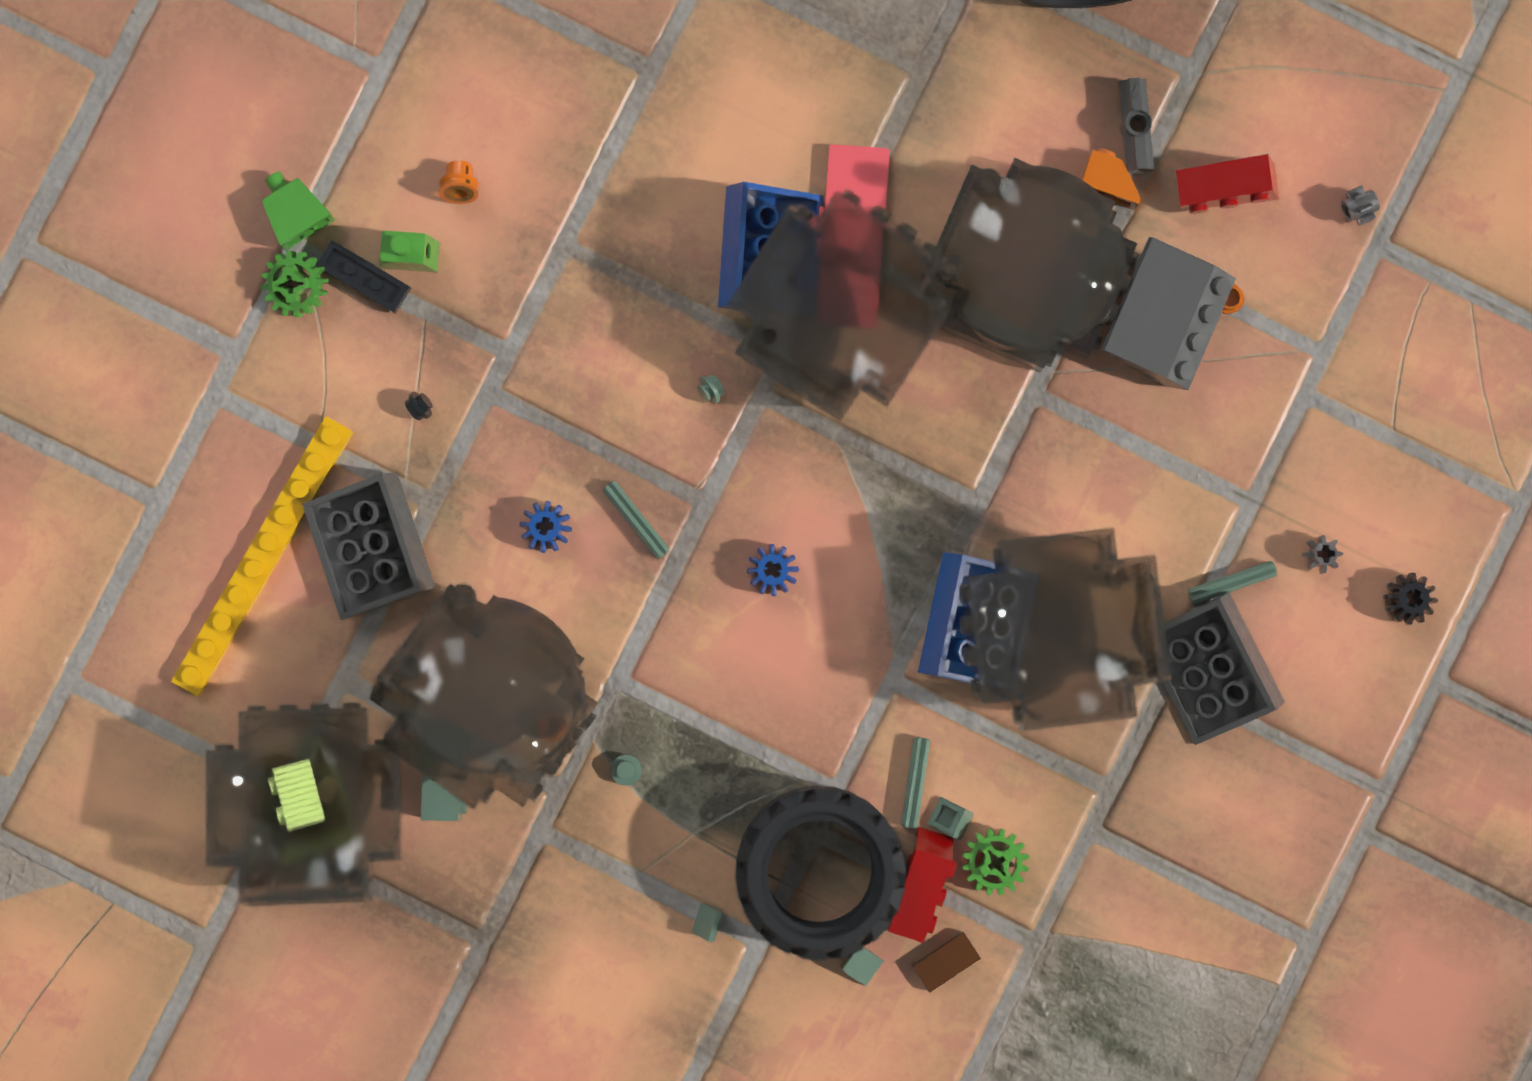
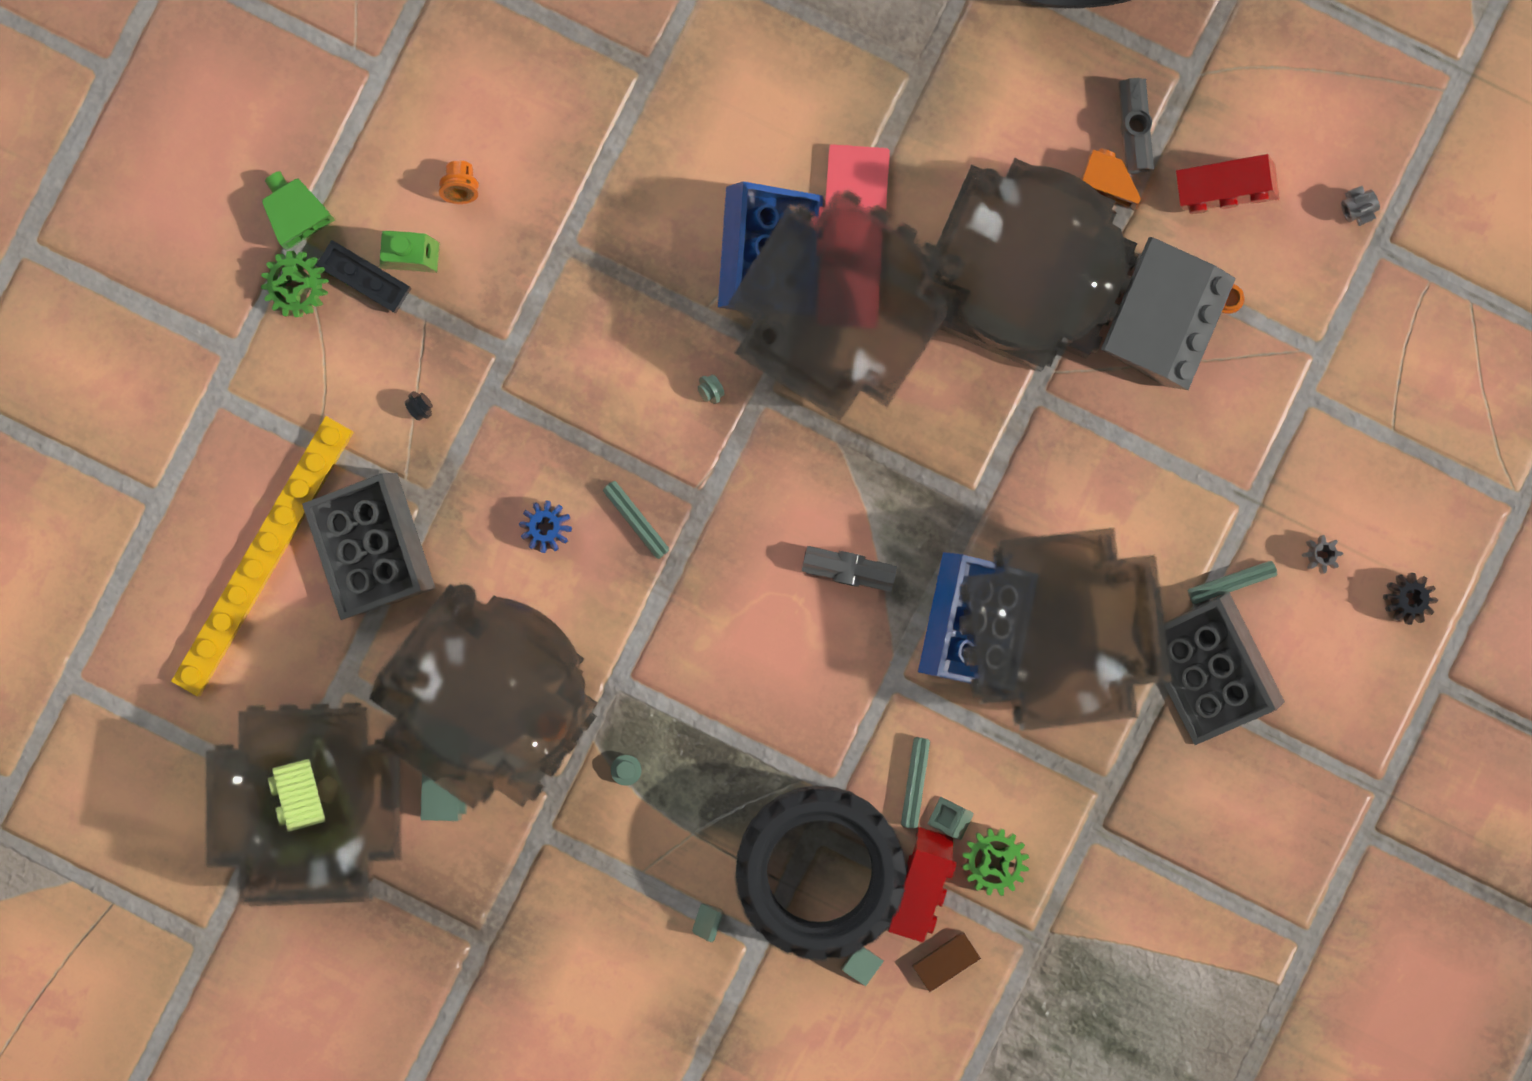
(770, 580): blue gear -> none
(849, 568): none -> dark grey piece

